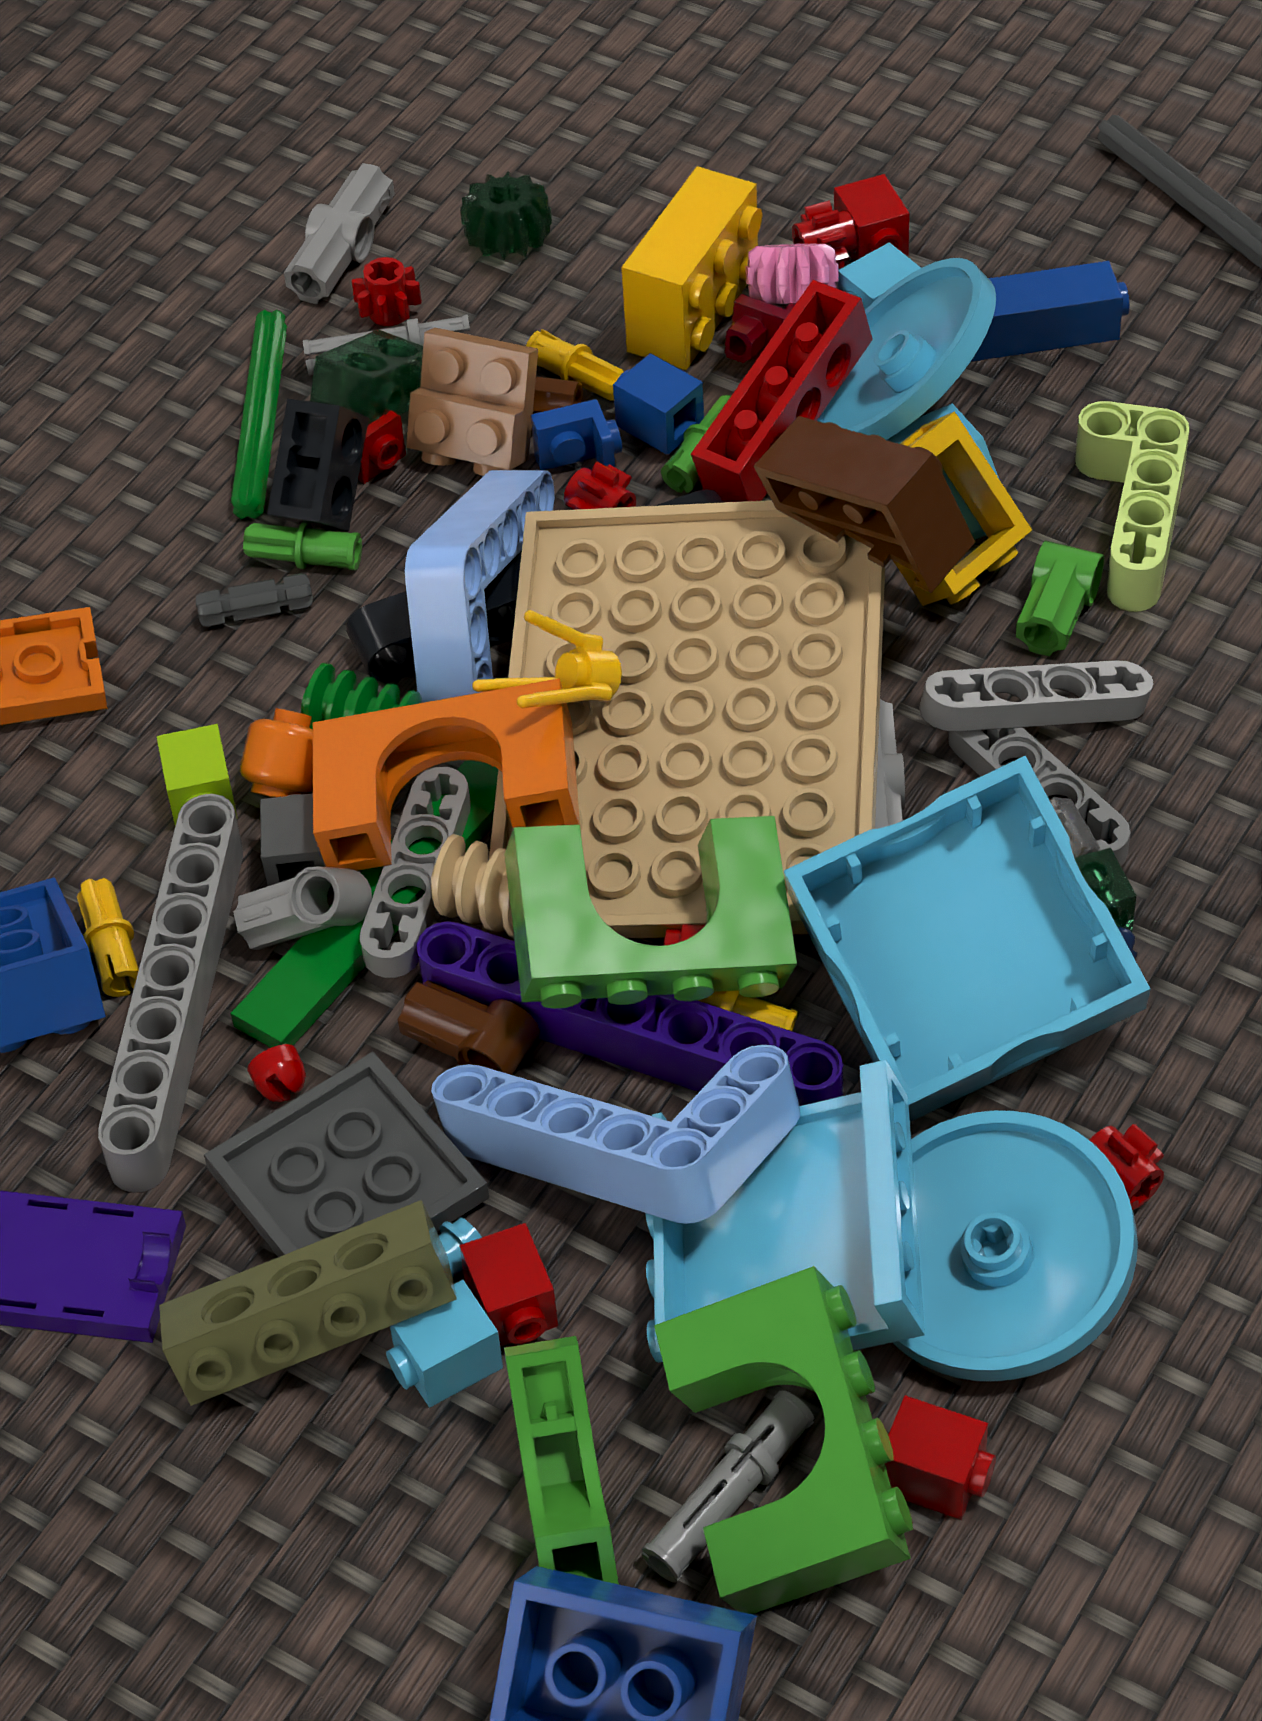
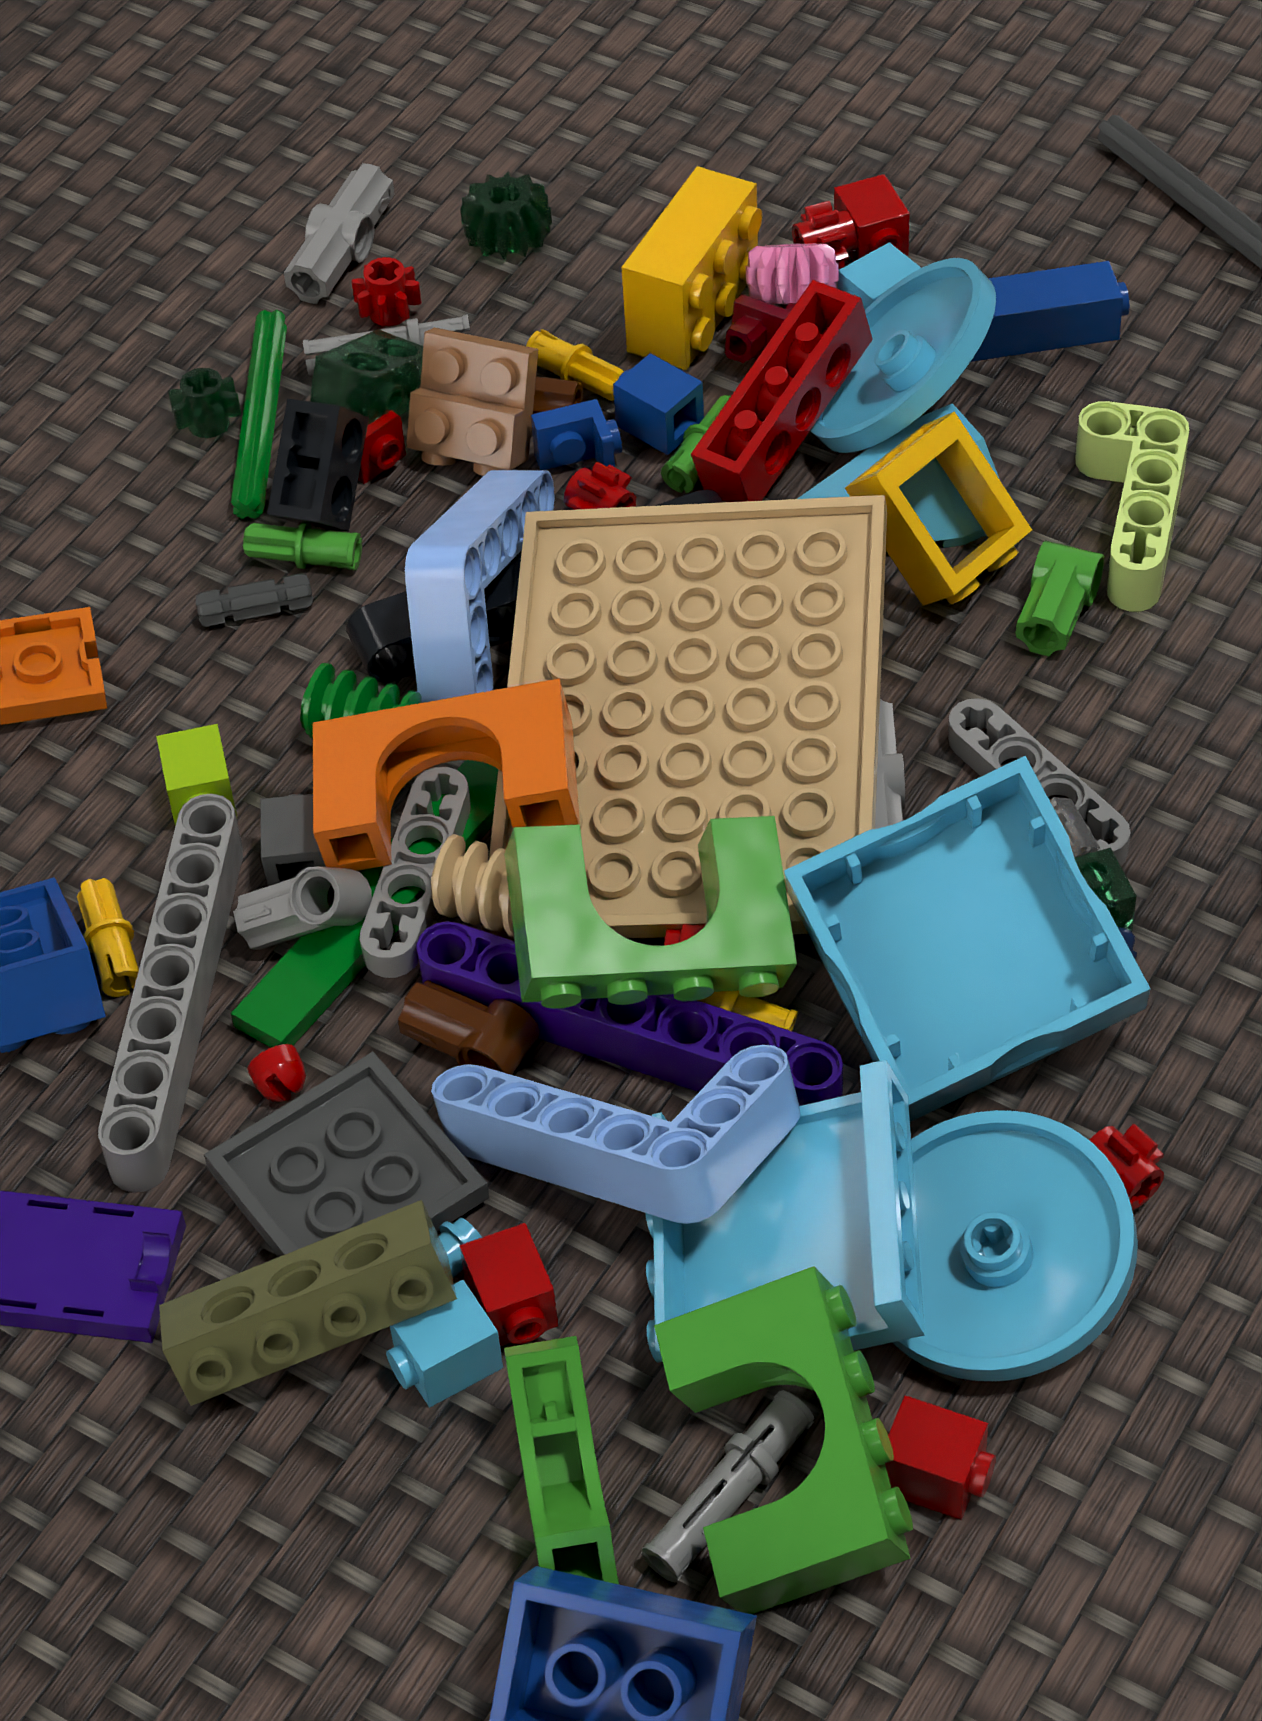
(204, 402): none -> clear green gear
(279, 755): orange head -> none
(583, 672): yellow plant -> none
(871, 492): reddish brown wedge -> none
(967, 698): light grey beam -> none

